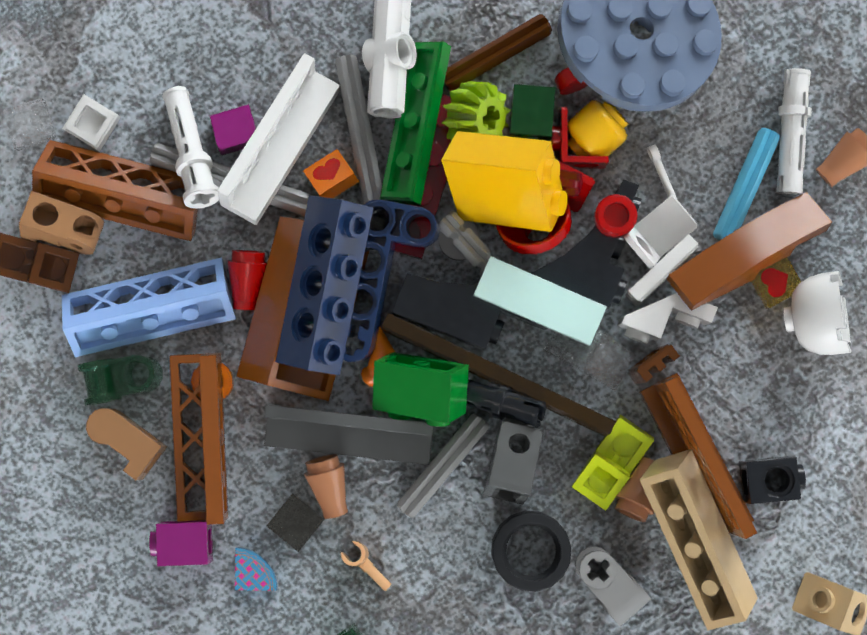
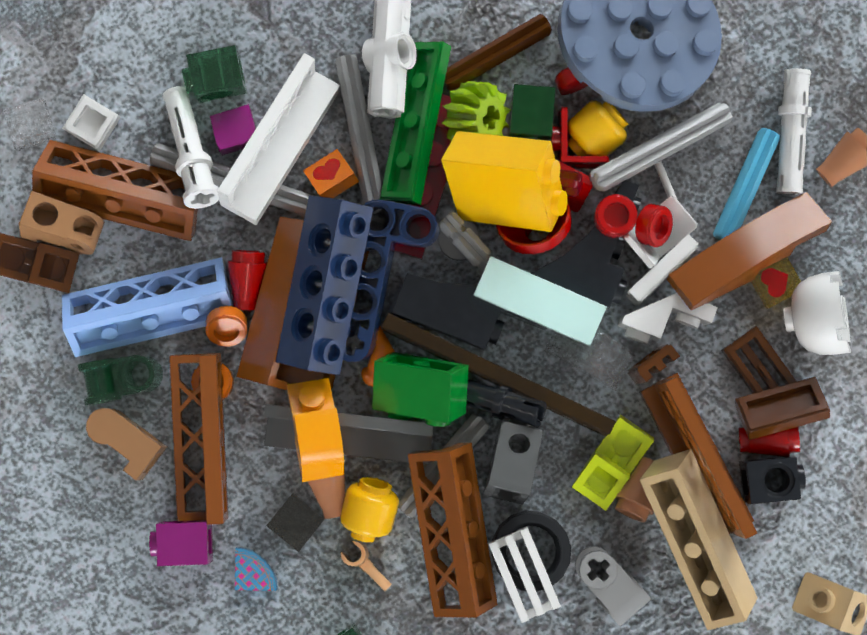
(214, 74): none -> clear green brick
(226, 326): none -> orange tile
(316, 430): none -> light orange brick
(369, 509): none -> yellow head
(462, 531): none -> dark orange fence
(538, 607): none -> white tile
(654, 225): none -> red tile
(660, 147): none -> light grey axle
(742, 343): none -> reddish brown tile
(775, 444): none -> red cone
(782, 408): none -> reddish brown tile

